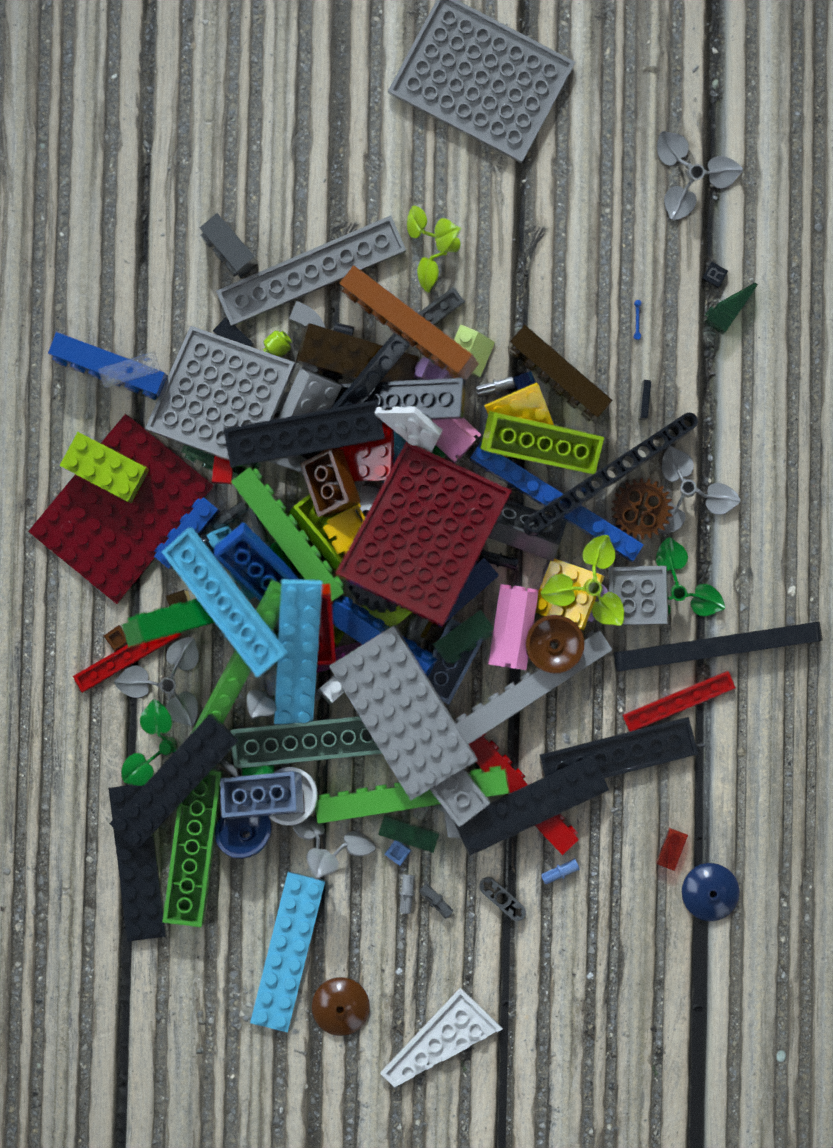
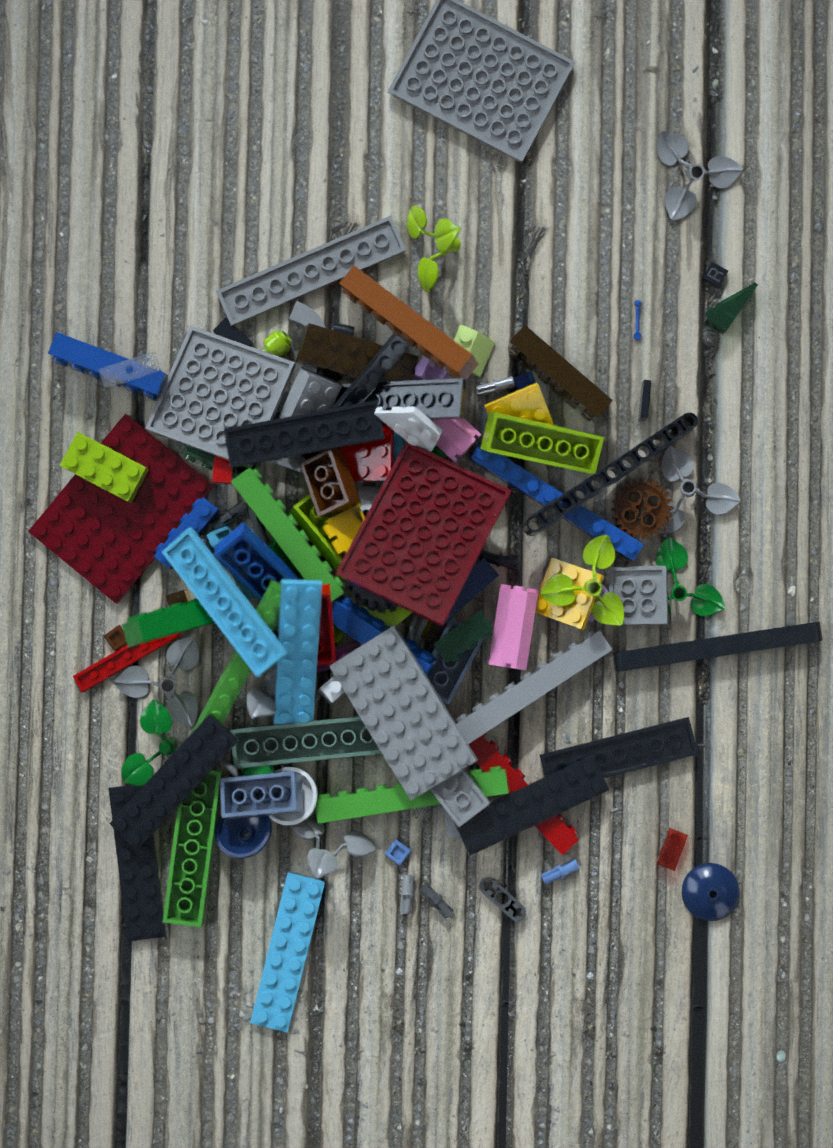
(228, 246): dark grey brick -> none
(344, 993): reddish brown dish -> none
(408, 833): clear green brick -> none
(442, 306): dark grey tile -> none
(448, 1032): white wing -> none
(510, 531): dark grey slope -> none
(558, 630): reddish brown dish -> none
(678, 701): red tile -> none

